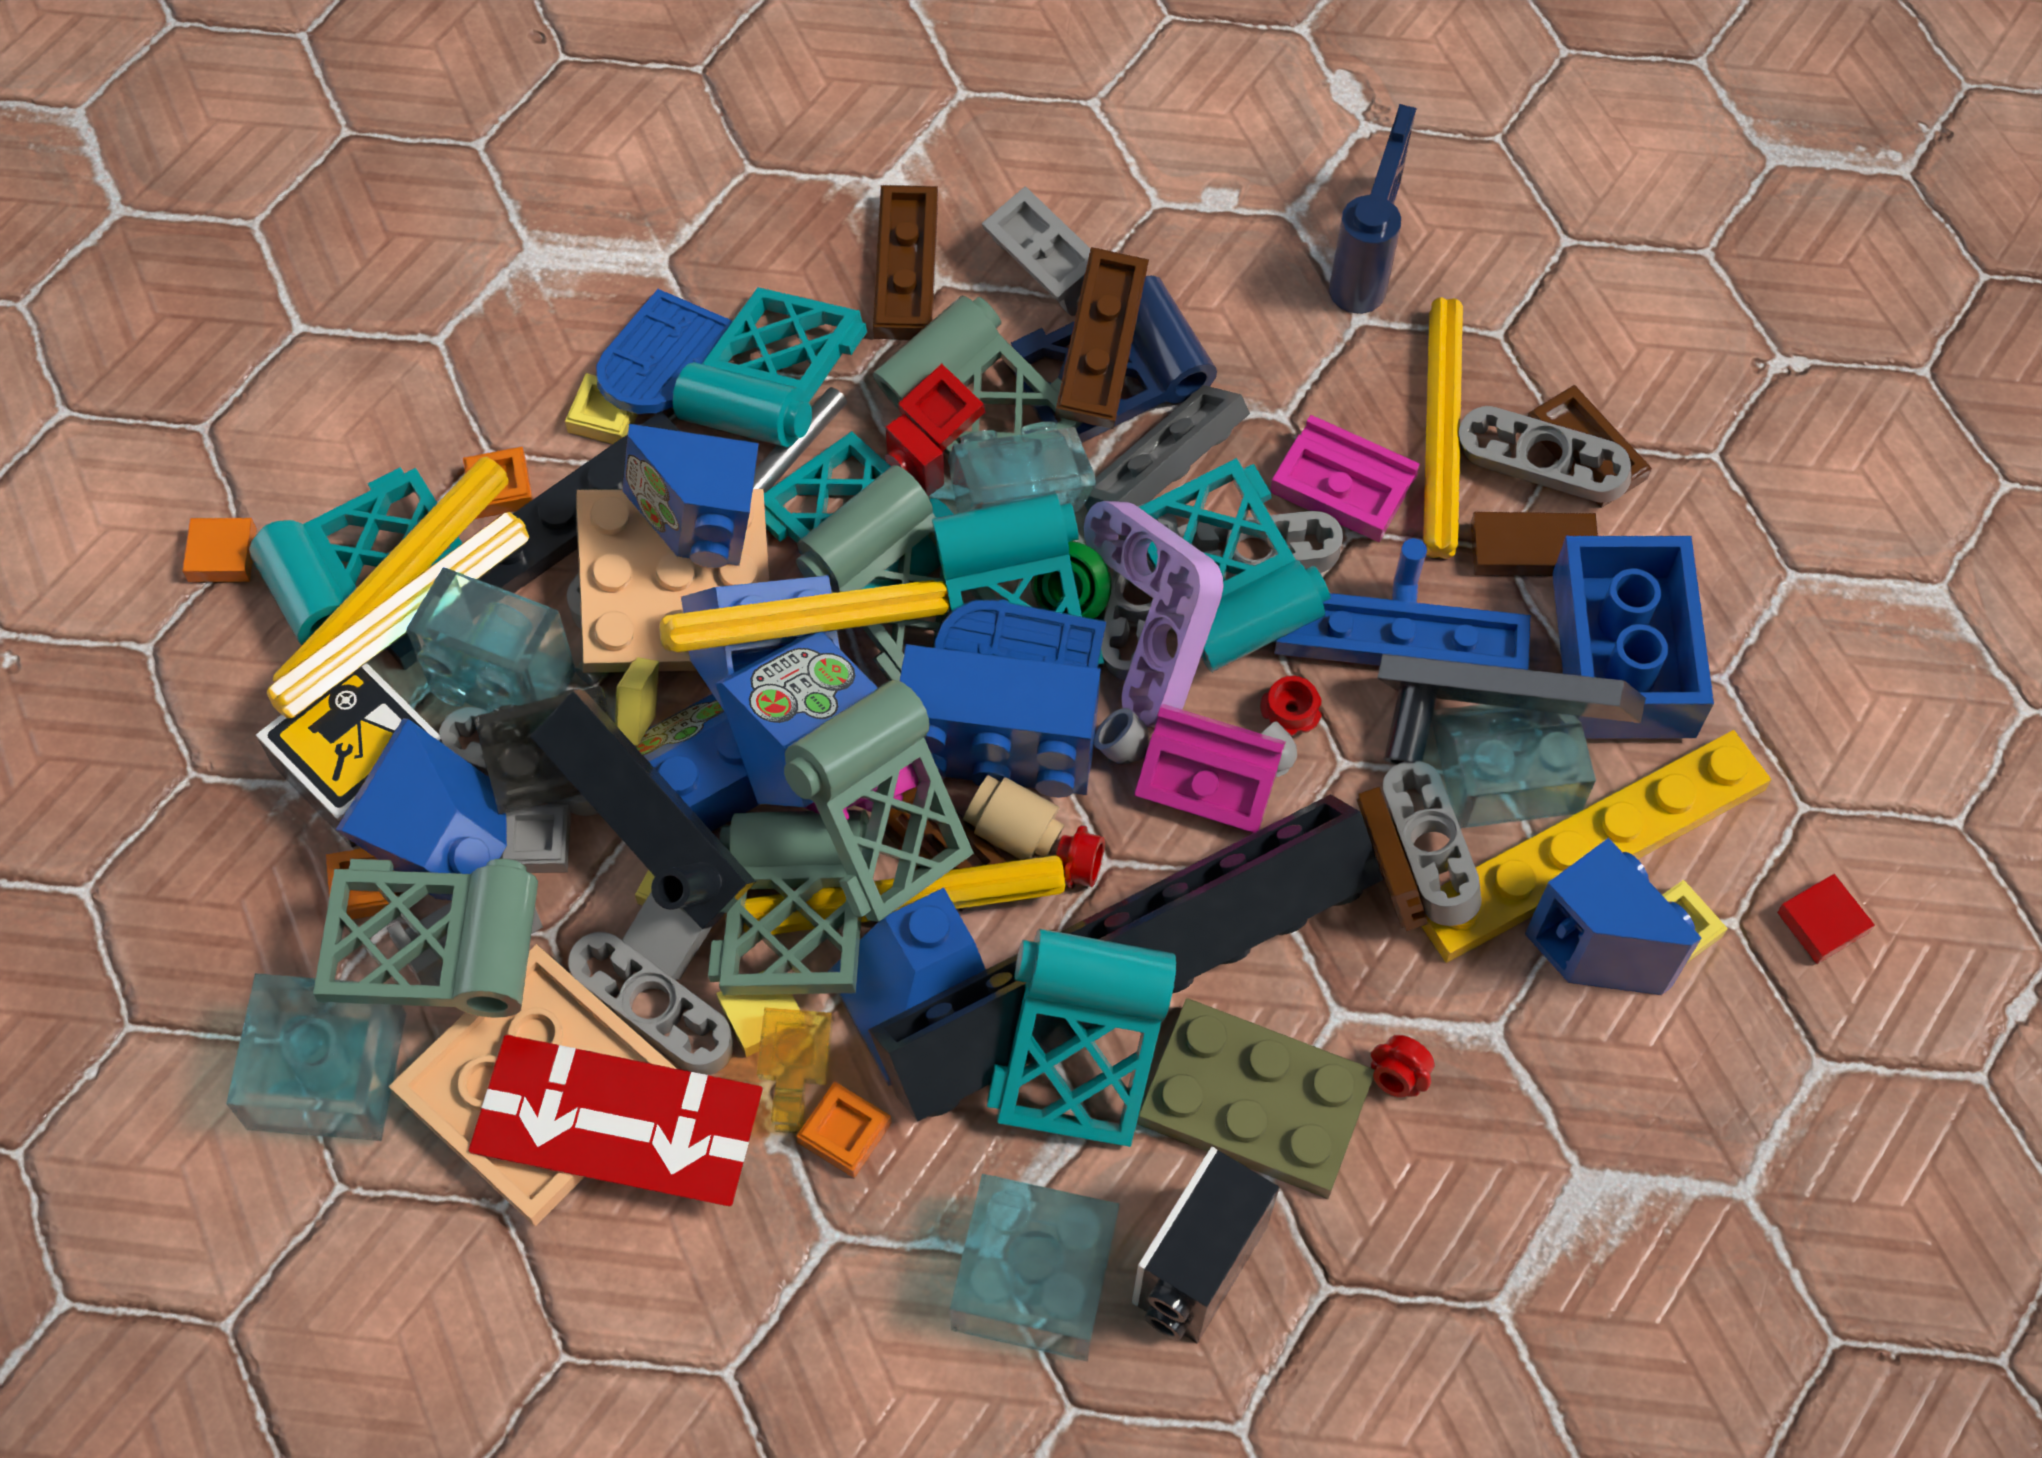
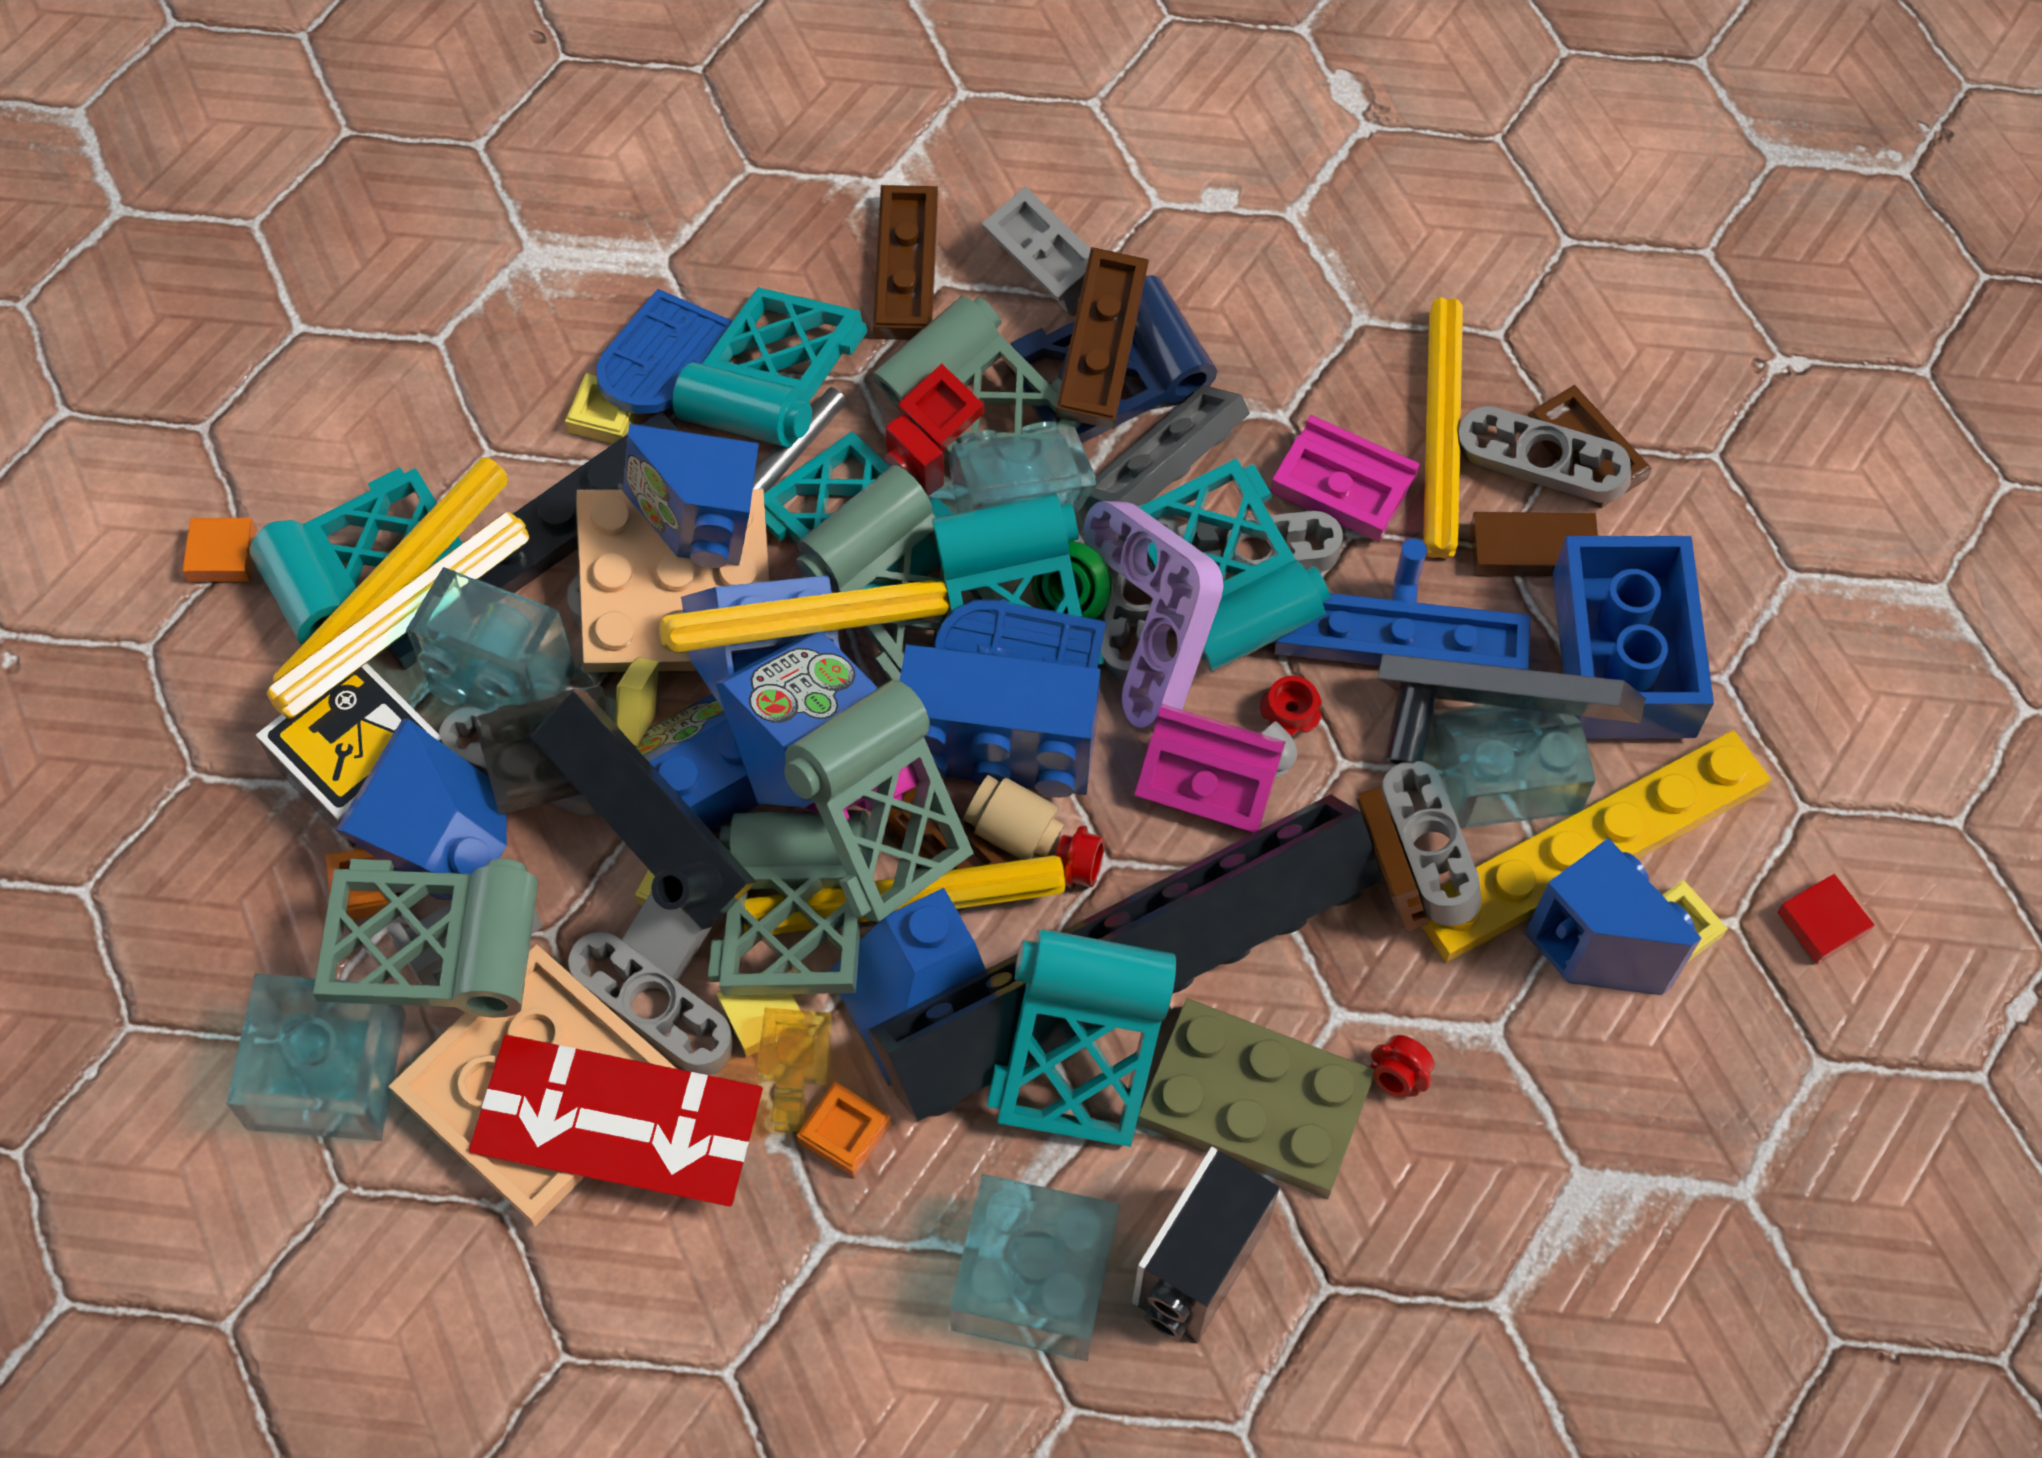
(517, 491): orange tile -> none
(539, 837): light grey tile -> none
(1123, 737): light grey hinge -> none
(1372, 229): dark blue piece -> none

